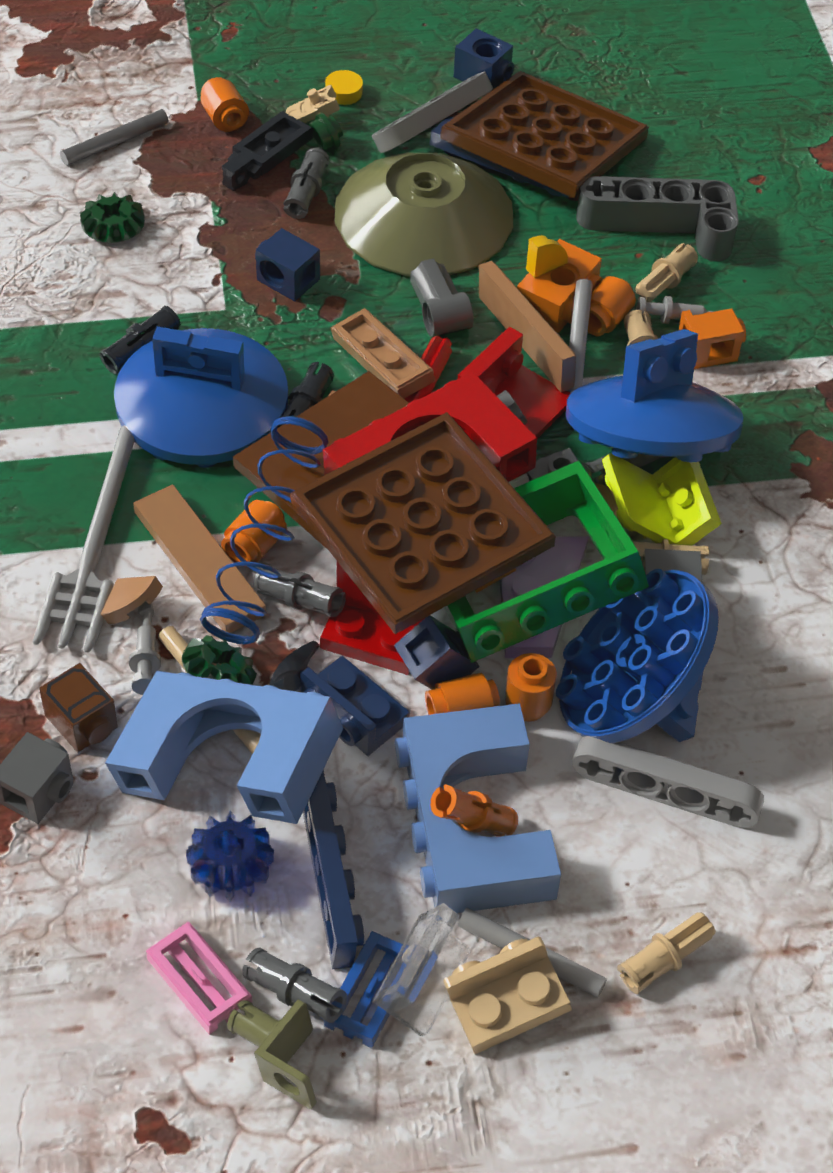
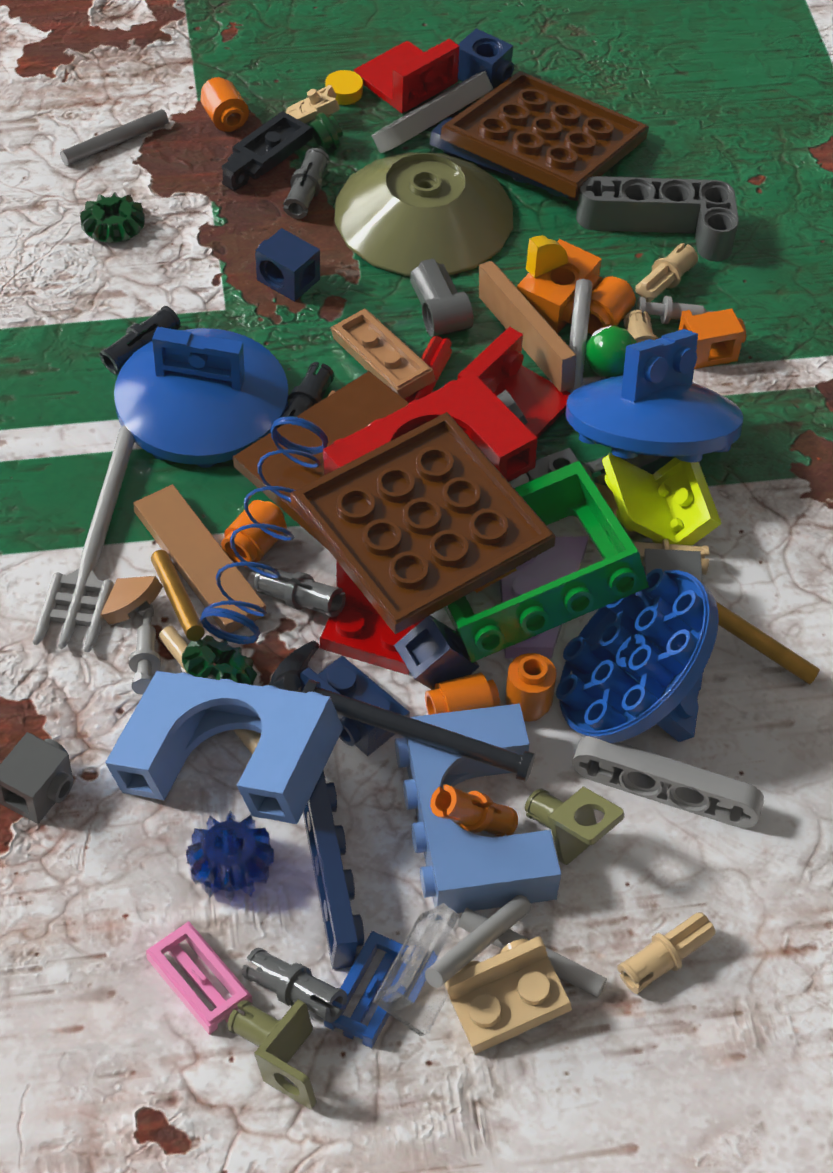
(79, 707): reddish brown brick -> none
(177, 595): none -> pearl gold bar
(409, 75): none -> red bracket
(428, 733): none -> black bar
(477, 941): none -> light grey bar
(573, 820): none -> olive bracket
(607, 351): none -> green piece
(766, 645): none -> pearl gold bar

